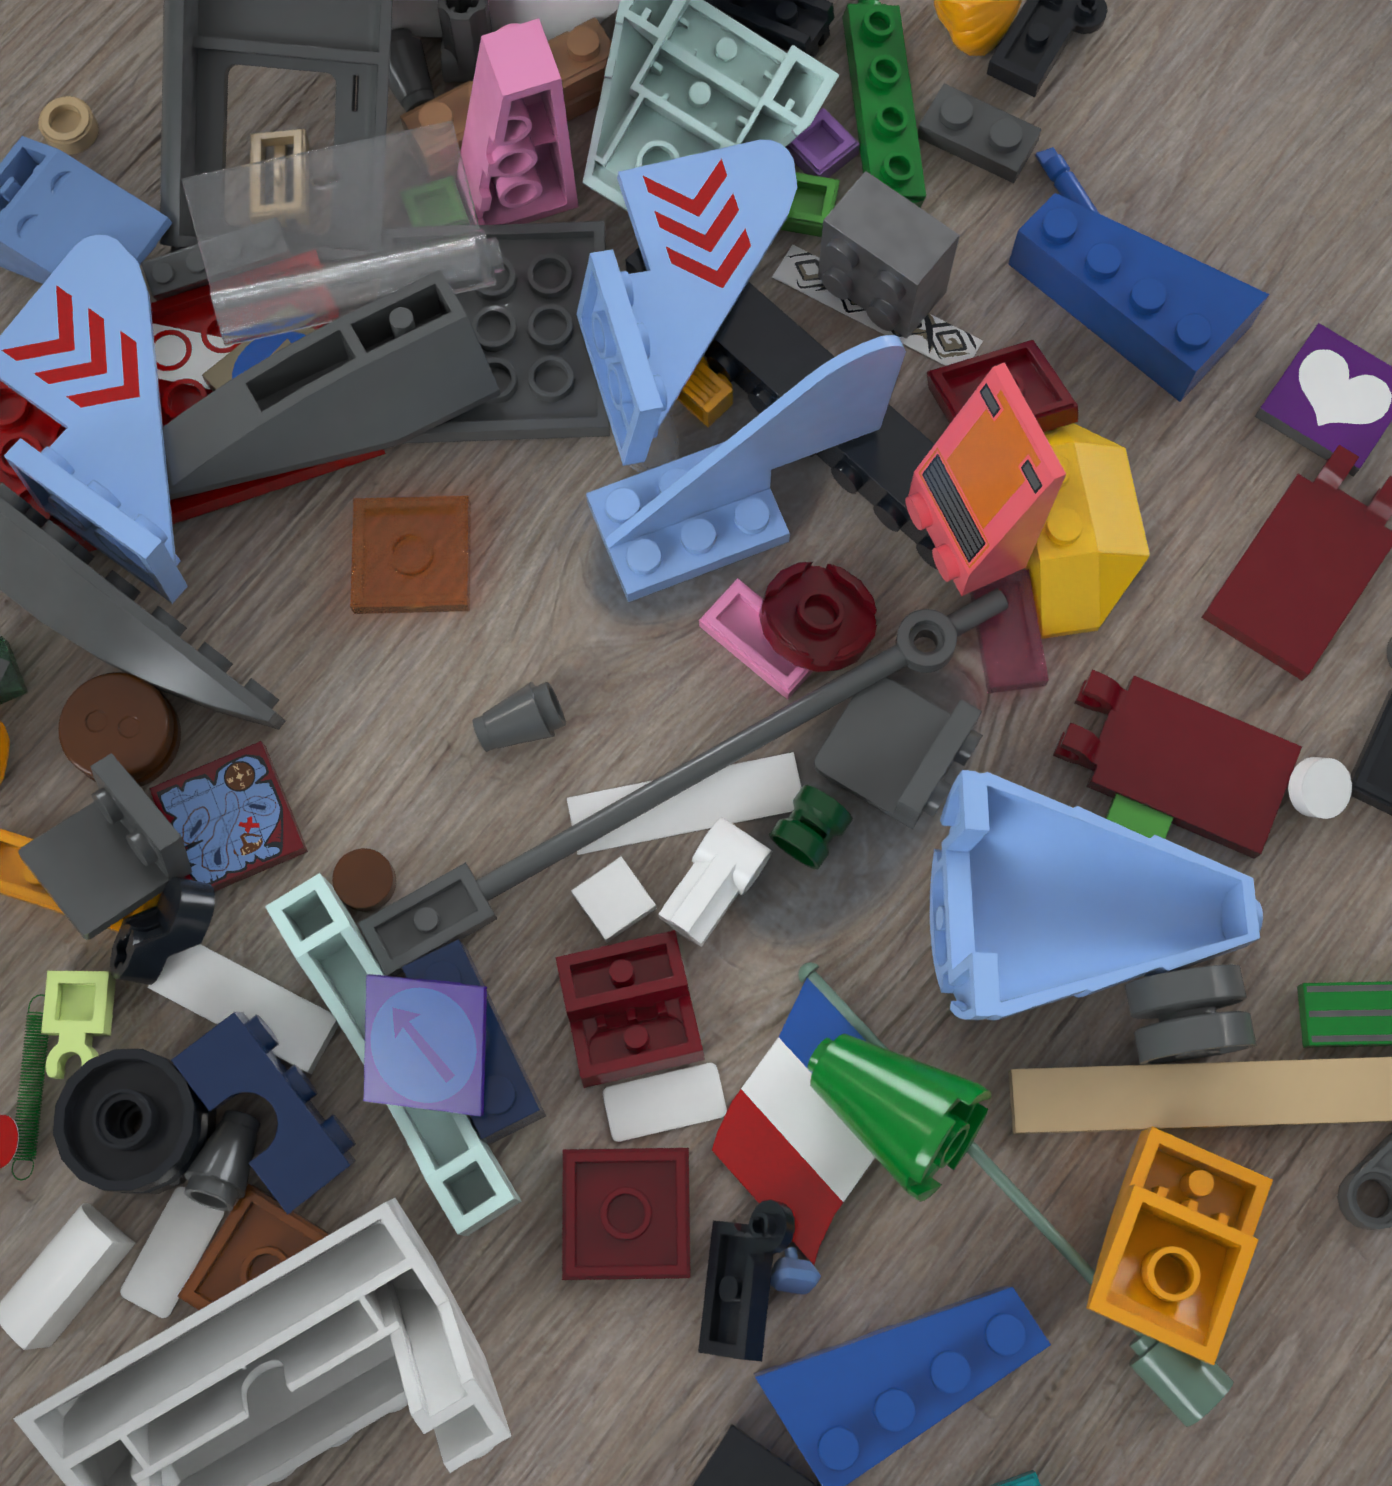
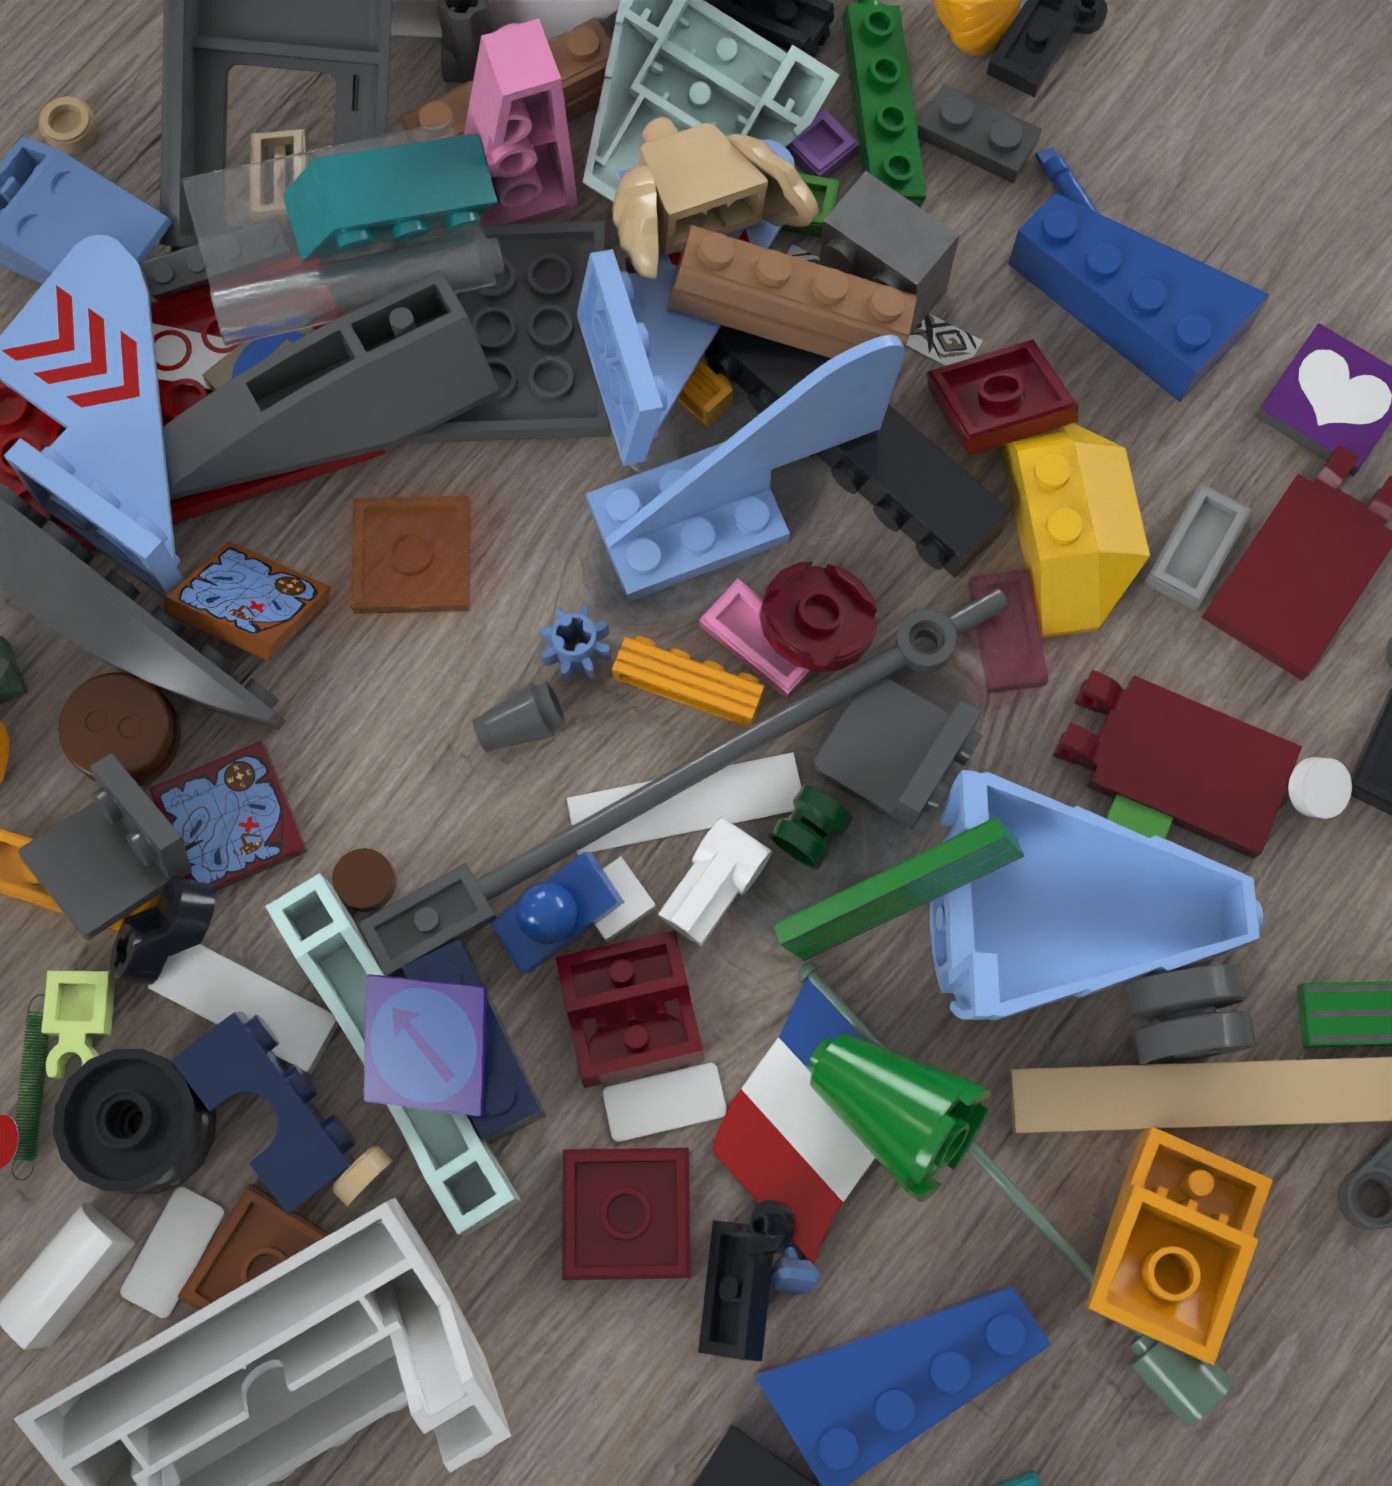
(222, 1166): dark grey cone -> none
(247, 600): none -> tile
(362, 1175): none -> tan tile
(388, 195): none -> teal wedge
(409, 70): dark grey cone -> none
(556, 912): none -> blue tile
(566, 631): none -> medium blue gear
(688, 681): none -> light orange piece
(705, 183): none -> tan torso
(784, 296): none -> medium nougat brick
(899, 889): none -> green tile
(986, 486): slope -> none
(1198, 547): none -> light grey tile

